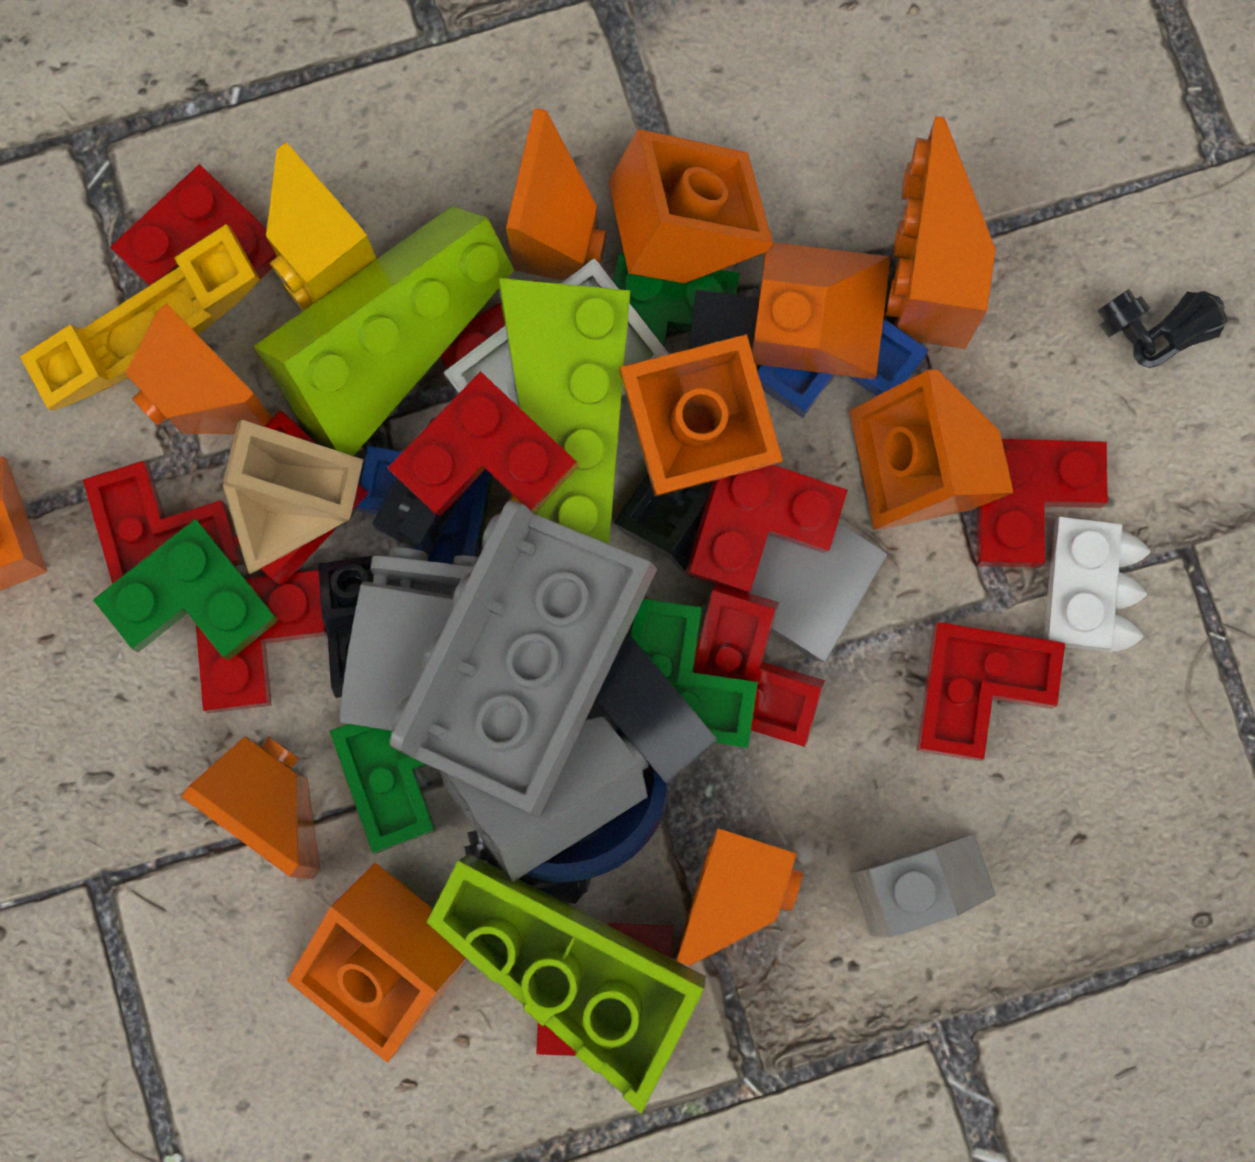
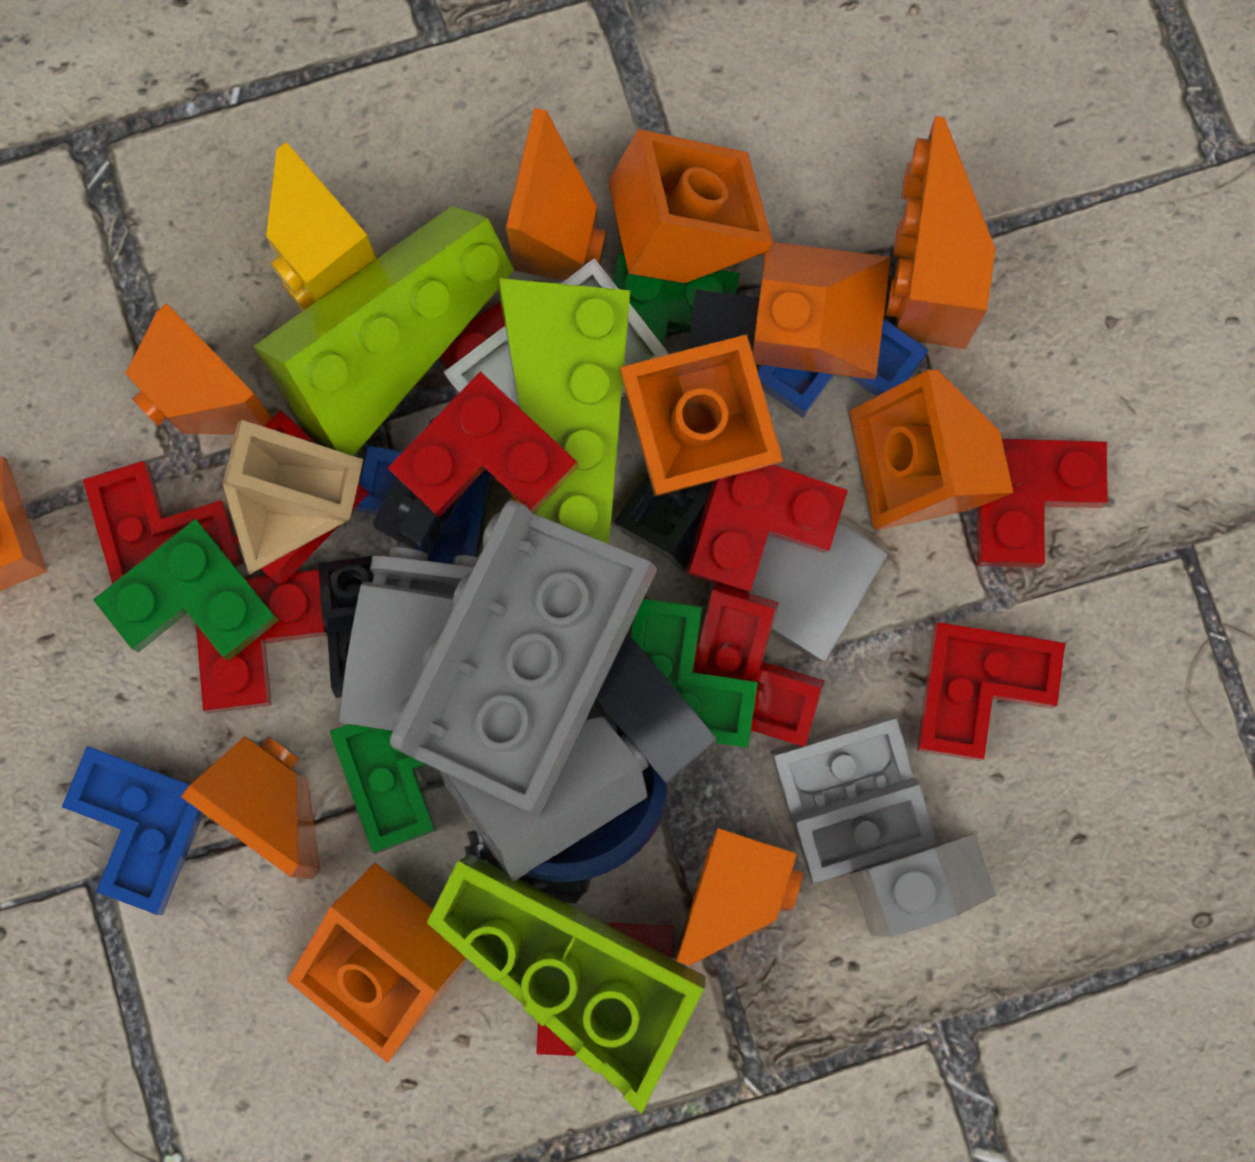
(91, 359): yellow slope -> none
(153, 824): none -> blue plate
(184, 218): red plate -> none
(853, 798): none -> light grey slope
(1089, 587): white plate -> none
(1192, 321): black piece -> none

